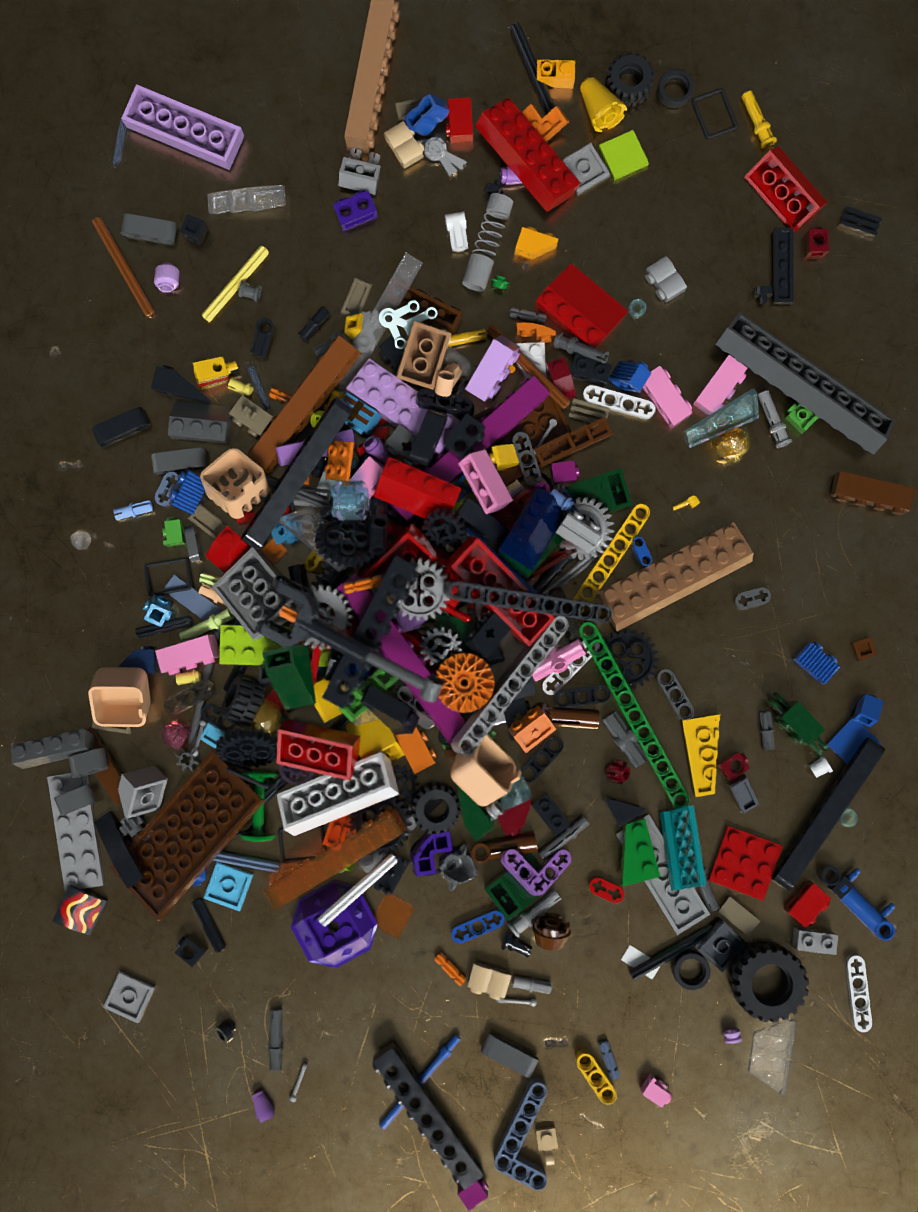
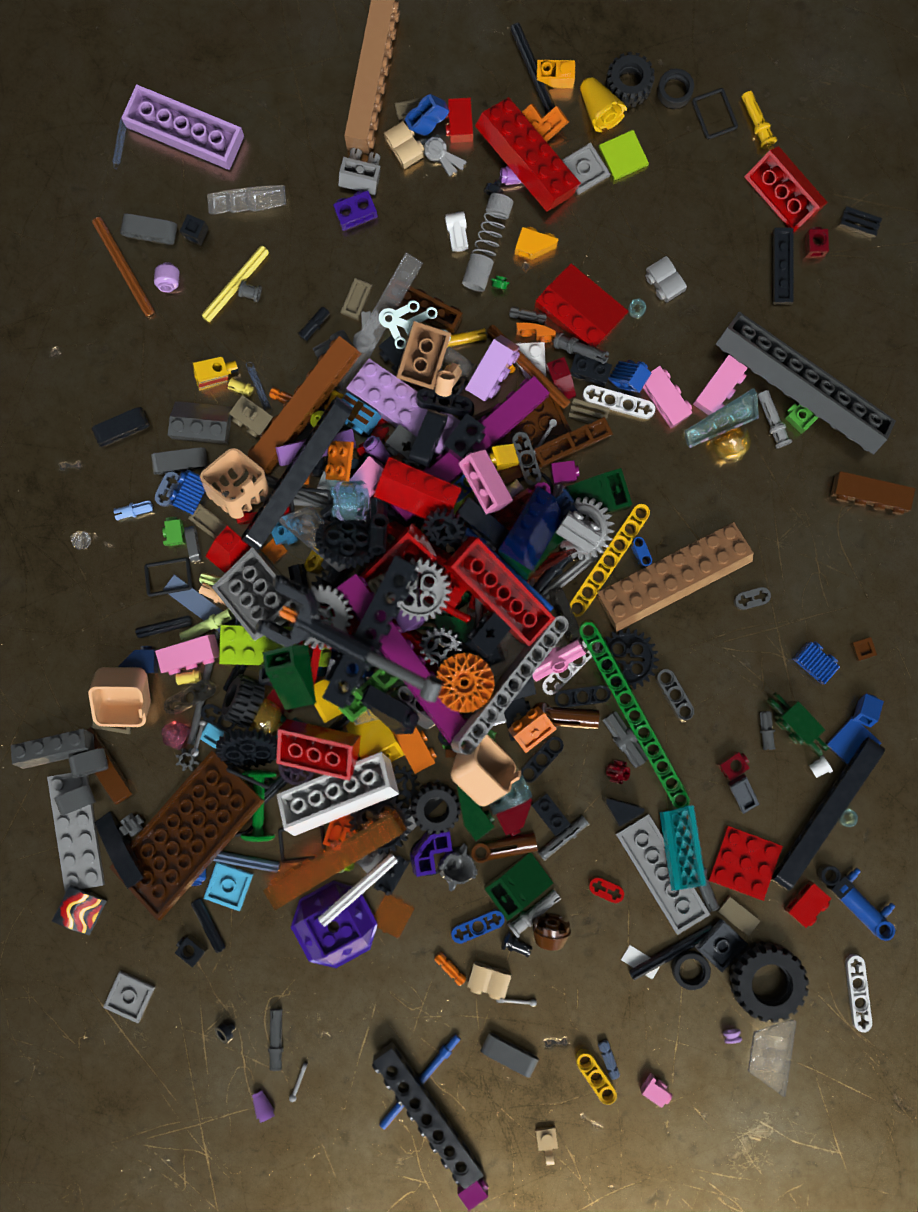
(141, 791): light grey slope -> none
(157, 610): dark azure brick -> none
(171, 383): black slope -> none
(262, 339): black piece -> none
(353, 325): yellow slope -> none
(362, 584): orange axle -> none
(494, 809): light grey bush -> none
(519, 601): black beam -> none
(519, 1134): sand blue beam -> none
(532, 984): light grey axle -> none
(533, 876): medium lavender beam -> none
(562, 501): medium blue pin -> none
(638, 856): green wedge -> none
(692, 501): yellow hand -> none
(701, 744): yellow wing -> none
(763, 293): black tile -> none
(815, 940): light grey brick -> none

